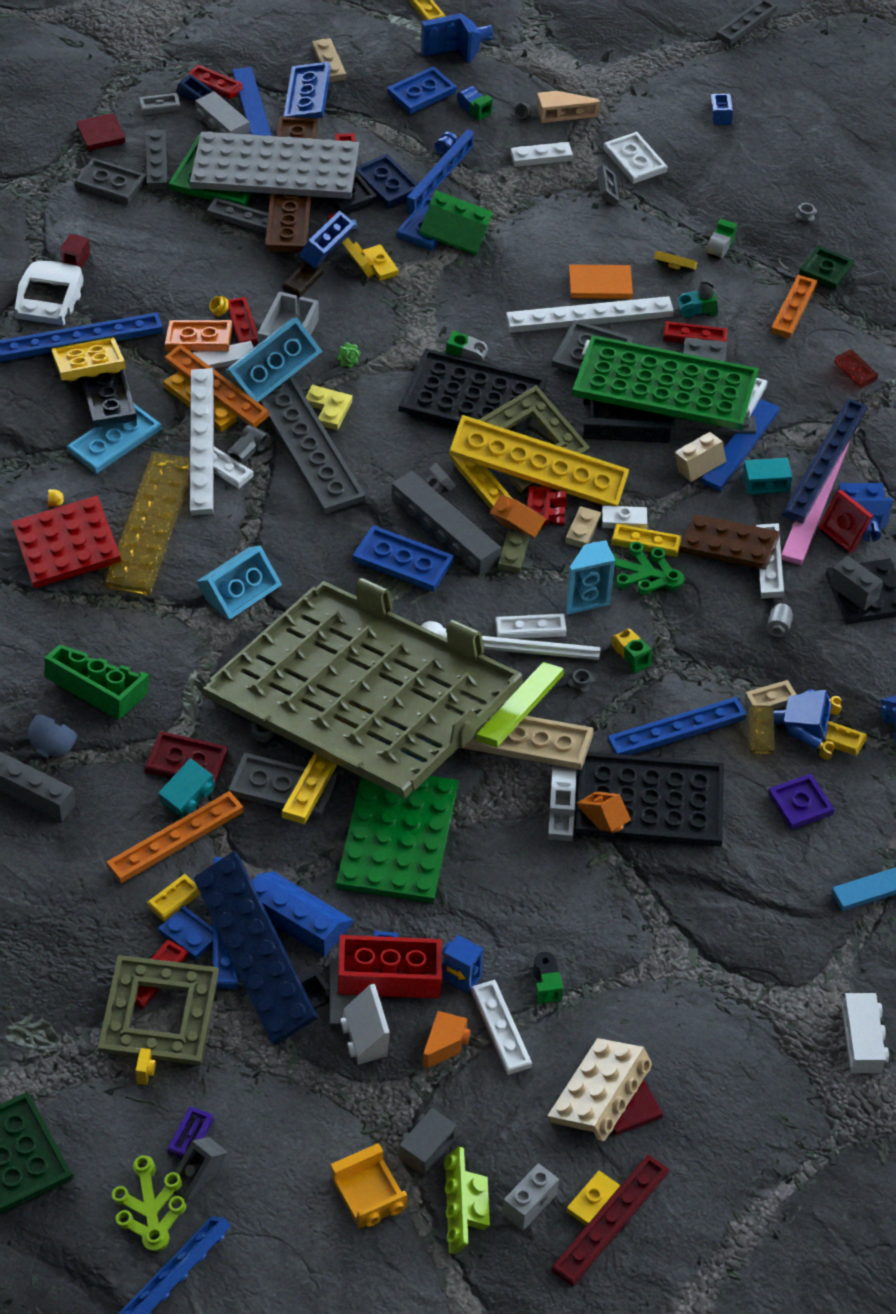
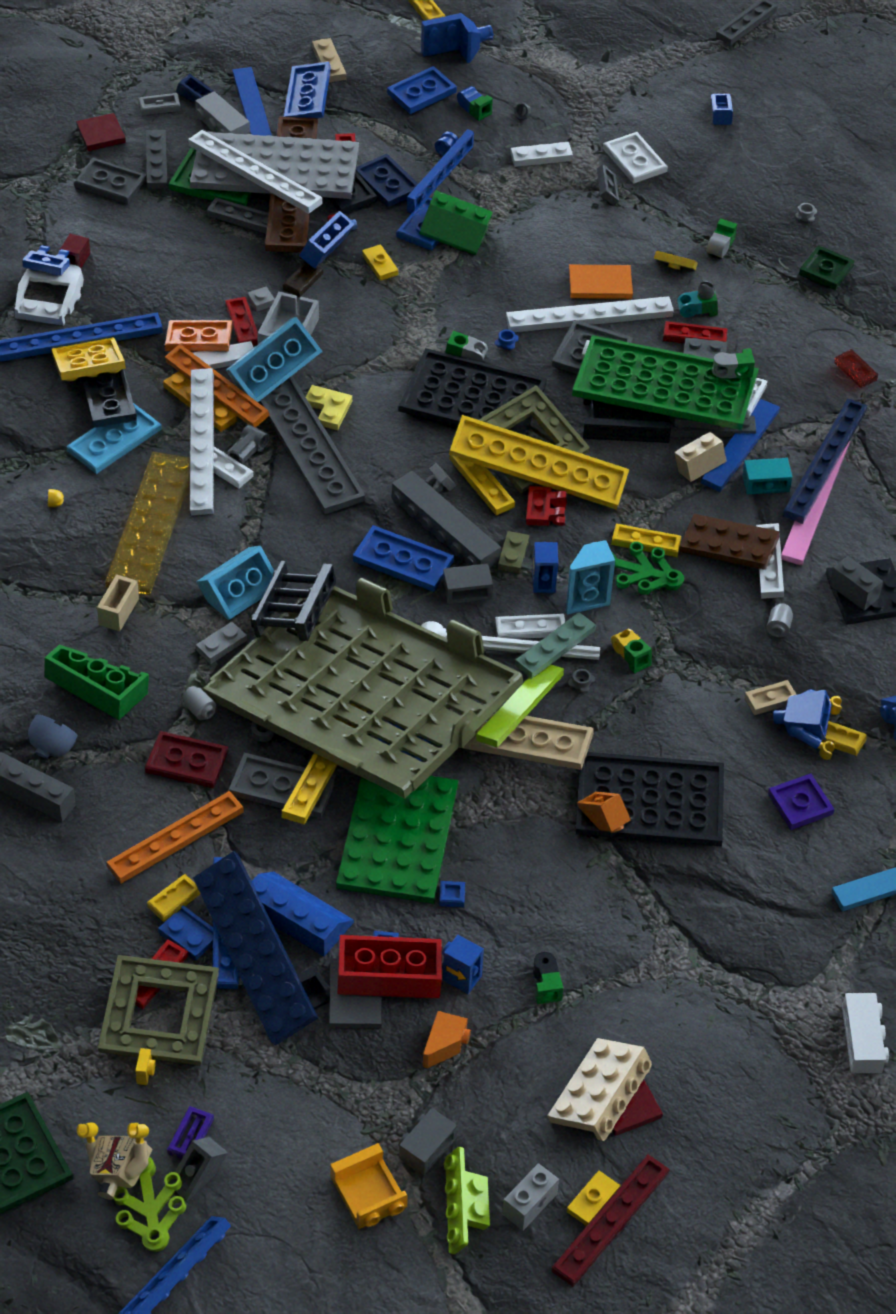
(47, 263): none -> blue plate
(66, 541): red plate -> none
(116, 1159): none -> tan torso
(118, 602): none -> tan brick
(187, 789): teal brick -> none
(199, 703): none -> light grey brick
(217, 82): red tile -> none
(218, 305): yellow plate -> none
(221, 642): none -> light grey plate
(255, 171): none -> white plate
(260, 298): none -> light grey plate
(309, 611): none -> black fence
(348, 355): bright green plant -> none
(363, 262): yellow plate -> none
(366, 1027): white slope -> none
(452, 894): none -> blue tile
(467, 583): none -> dark grey brick
(501, 1027): white tile -> none
(506, 339): none -> blue plate
(517, 516): orange slope -> none
(545, 567): none -> blue brick
(555, 645): none -> sand green plate
(562, 803): light grey slope -> none
(563, 106): light nougat slope -> none
(583, 527): tan plate -> none
(625, 516): white plate -> none
(677, 727): blue plate -> none
(734, 365): none -> leg
(761, 729): clear yellow plate -> none
(793, 306): orange plate -> none
(845, 521): red tile -> none
(872, 498): blue plate -> none

